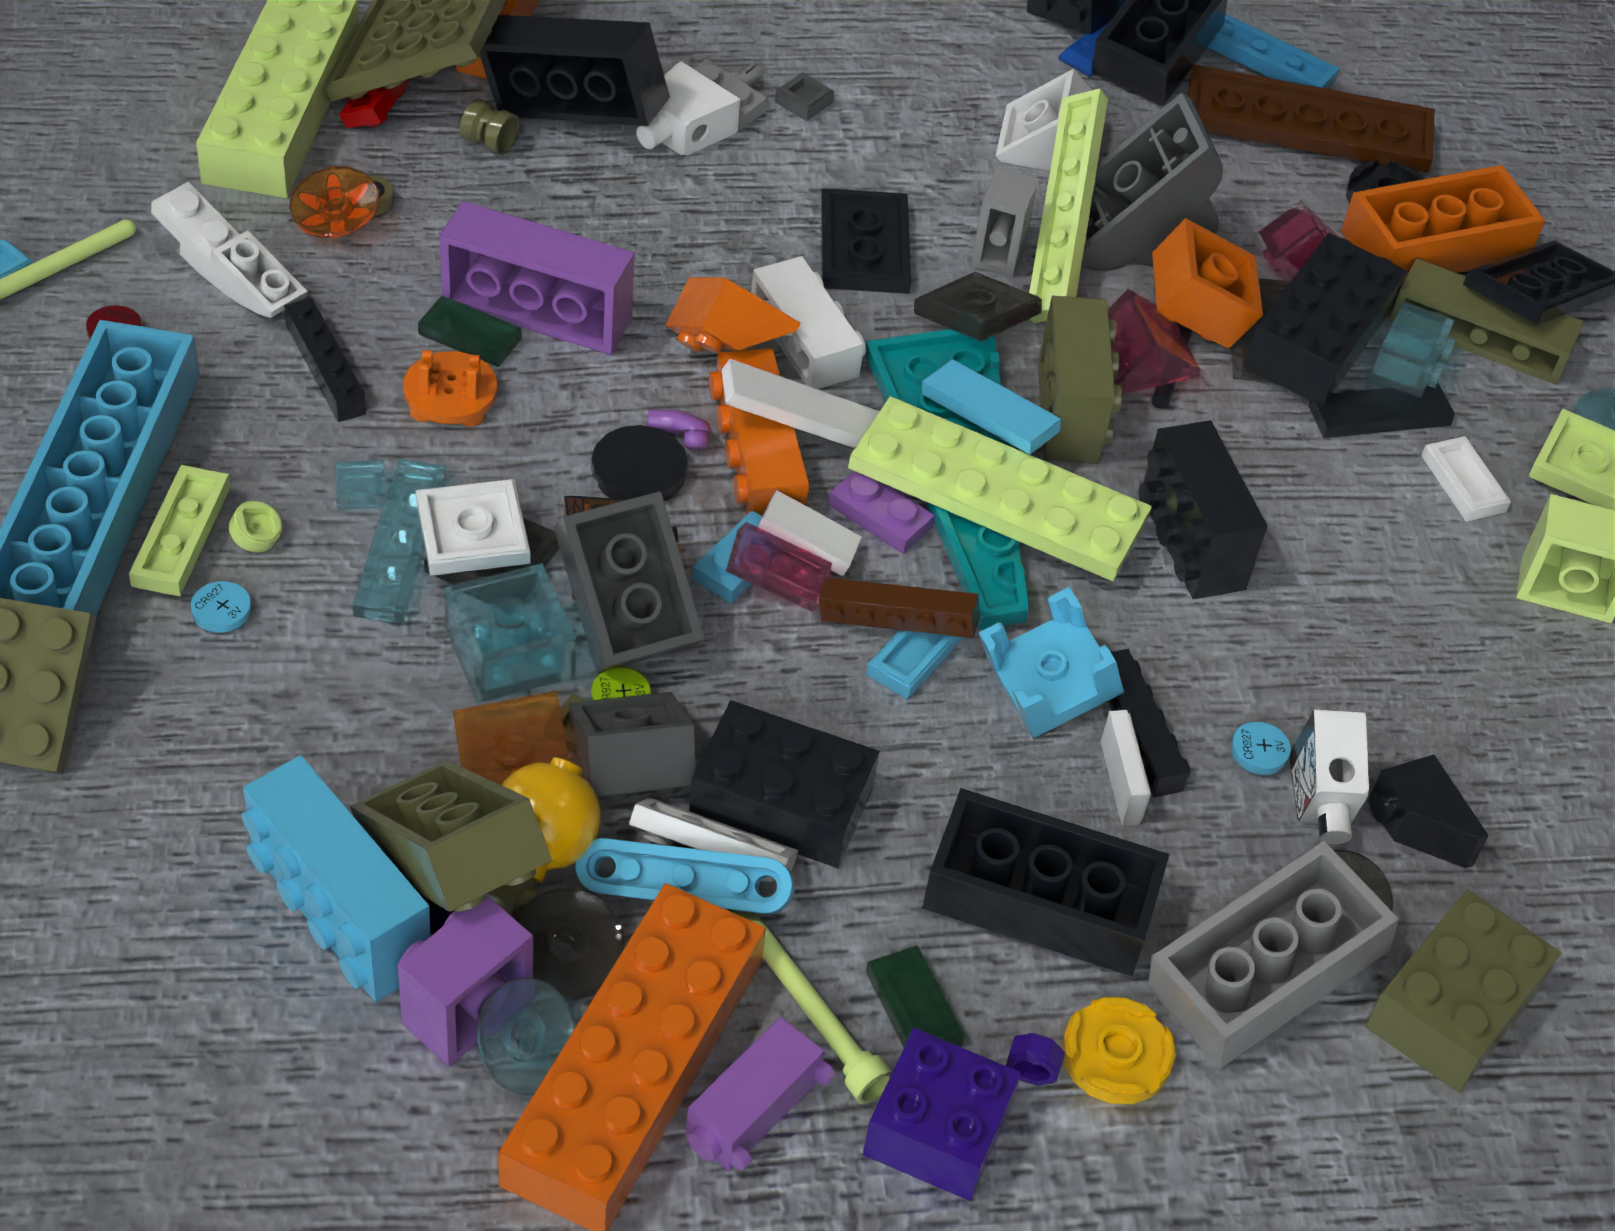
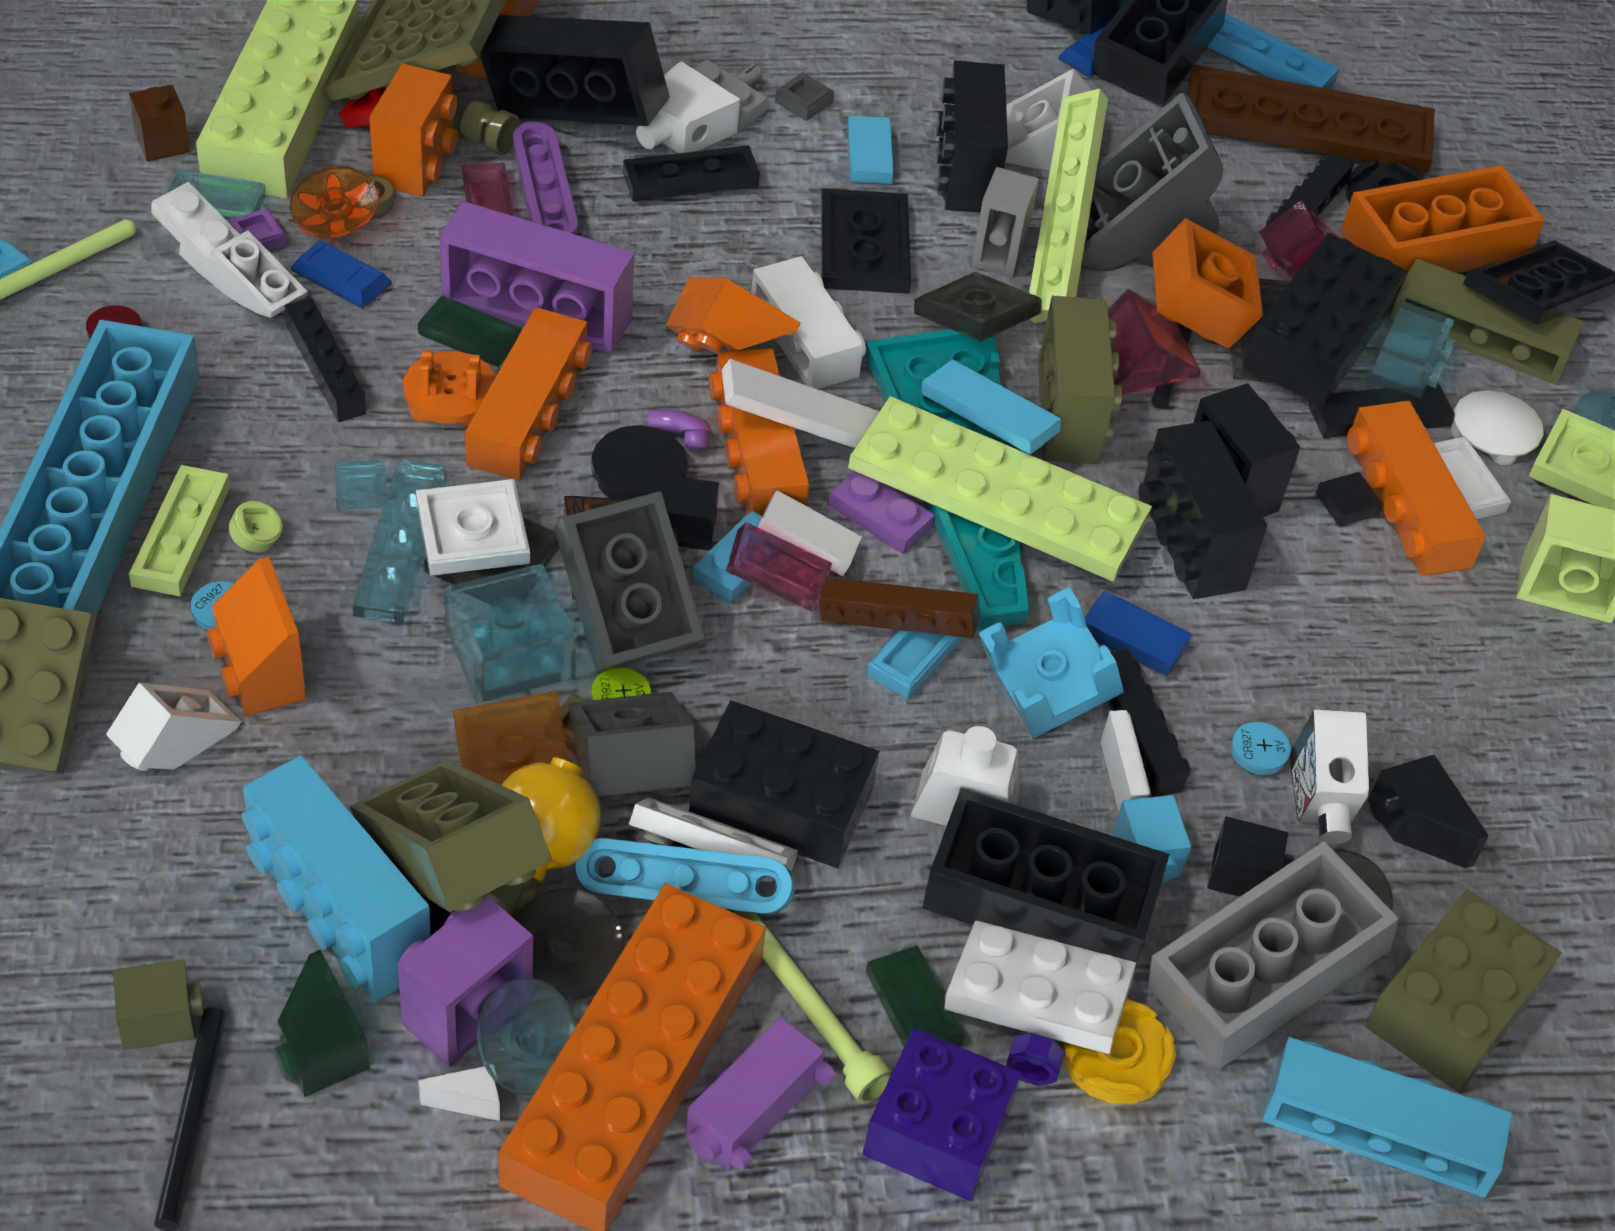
(156, 1004): none -> olive brick
(159, 122): none -> reddish brown brick
(169, 725): none -> white slope
(190, 1120): none -> black bar
(227, 195): none -> clear light blue tile
(257, 642): none -> orange slope
(262, 227): none -> medium lavender tile
(319, 1031): none -> clear green slope
(341, 274): none -> blue tile
(413, 129): none -> orange brick
(463, 1092): none -> white piece
(487, 186): none -> clear pink tile
(527, 394): none -> orange brick
(544, 177): none -> medium lavender plate
(691, 173): none -> black plate
(691, 509): none -> black brick
(870, 150): none -> medium azure tile
(966, 762): none -> white torso
(972, 133): none -> black brick
(1040, 986): none -> white plate
(1145, 634): none -> blue tile
(1157, 825): none -> medium azure brick
(1246, 856): none -> black brick
(1255, 442): none -> black brick
(1320, 186): none -> black piece
(1349, 499): none -> black tile
(1388, 1117): none -> medium azure brick
(1415, 488): none -> orange brick
(1497, 425): none -> white dish

